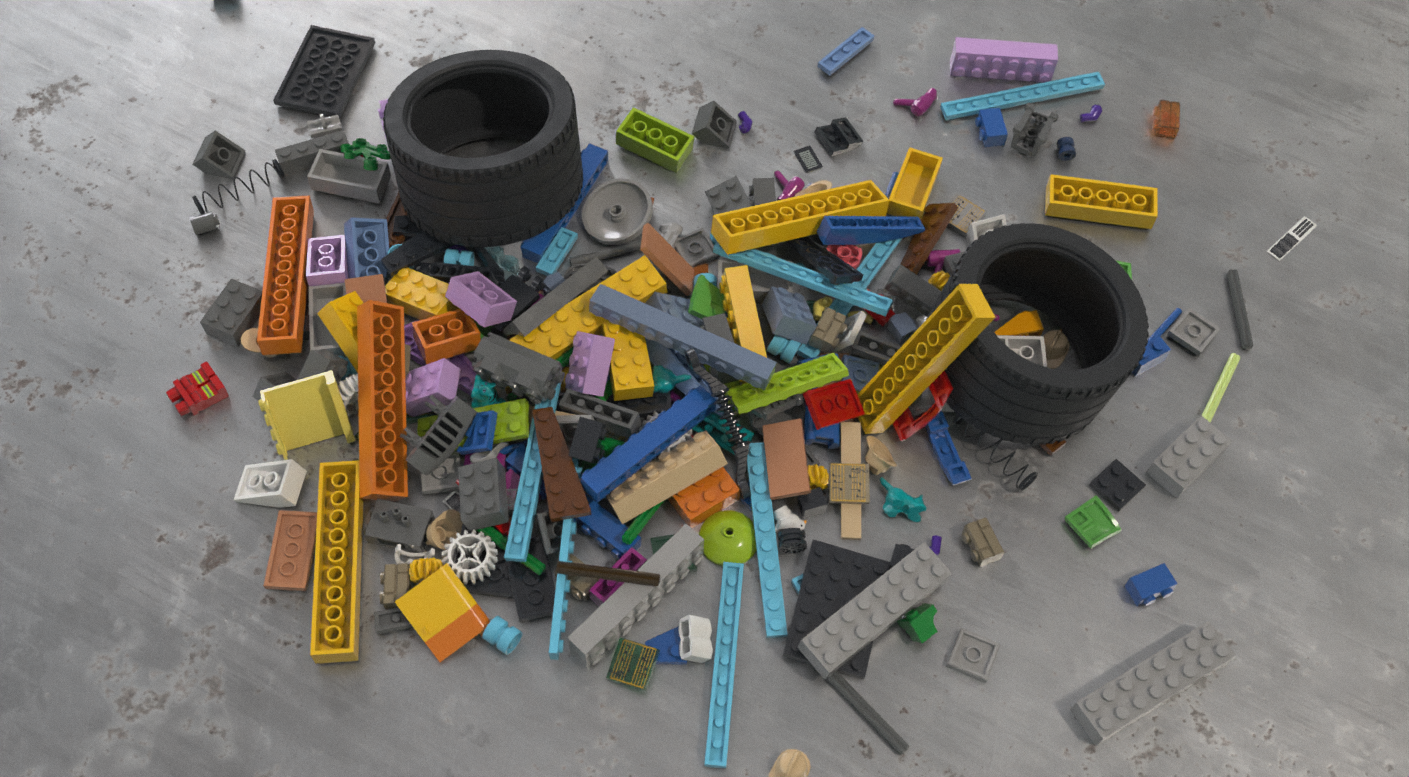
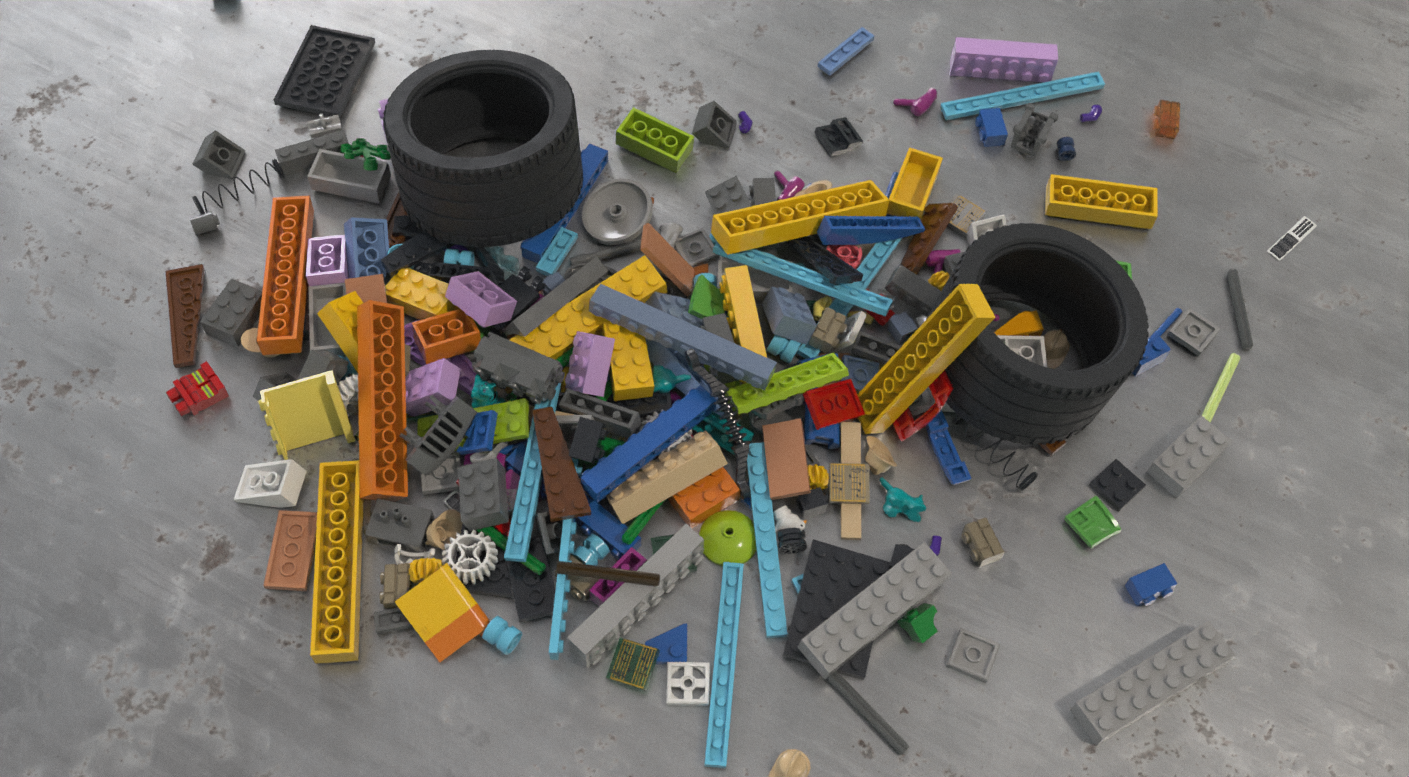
(184, 305): none -> reddish brown wing
(592, 550): none -> medium azure wheel
(688, 667): none -> white piece
(695, 639): white brick -> none
(807, 158): black sticker -> none

